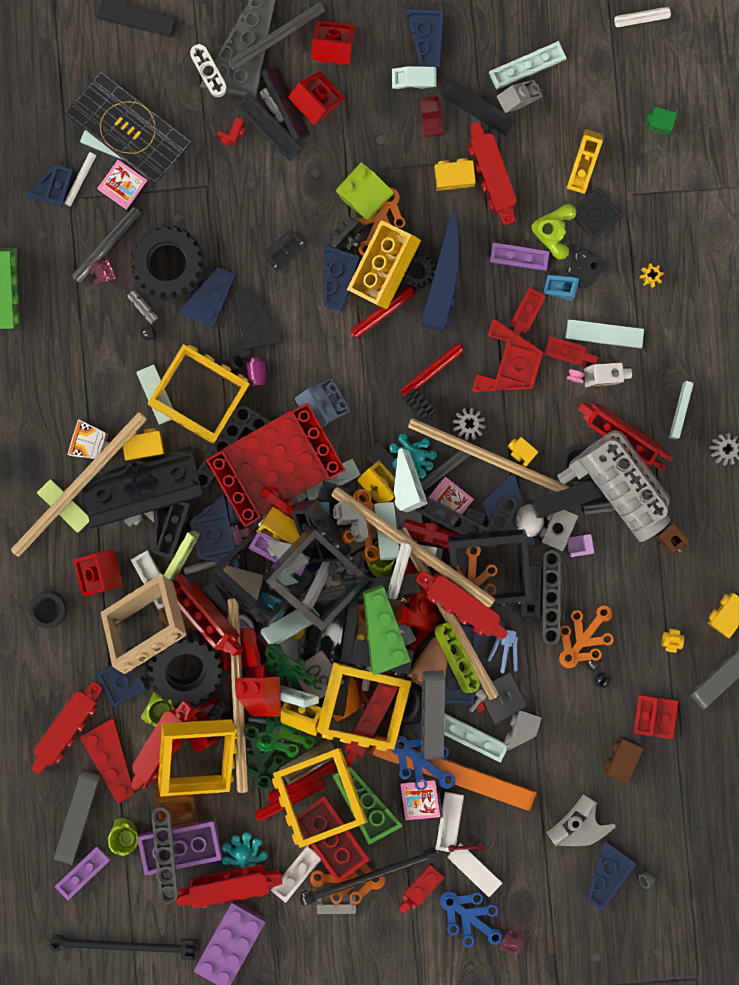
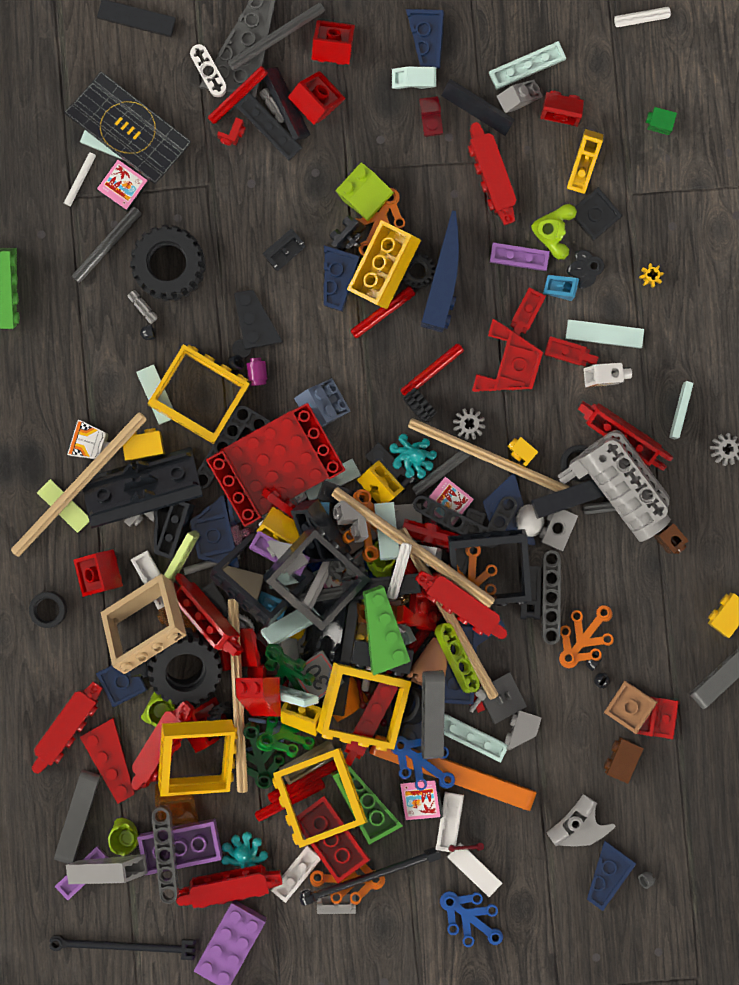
(53, 186): dark blue wing -> none
(103, 272): clear pink tile -> none
(107, 870): none -> light grey slope
(209, 298): dark blue wing -> none
(237, 95): none -> red axle
(407, 487): light aqua slope -> none
(421, 888): red hinge -> none
(454, 175): yellow brick -> none
(507, 642): light blue plant -> none
(511, 945): clear pink tile -> none
(562, 108): none -> red slope
(576, 376): bright pink bush -> none
(580, 545): lavender panel -> none
(630, 707): none -> medium nougat tile
(672, 640): yellow gear -> none

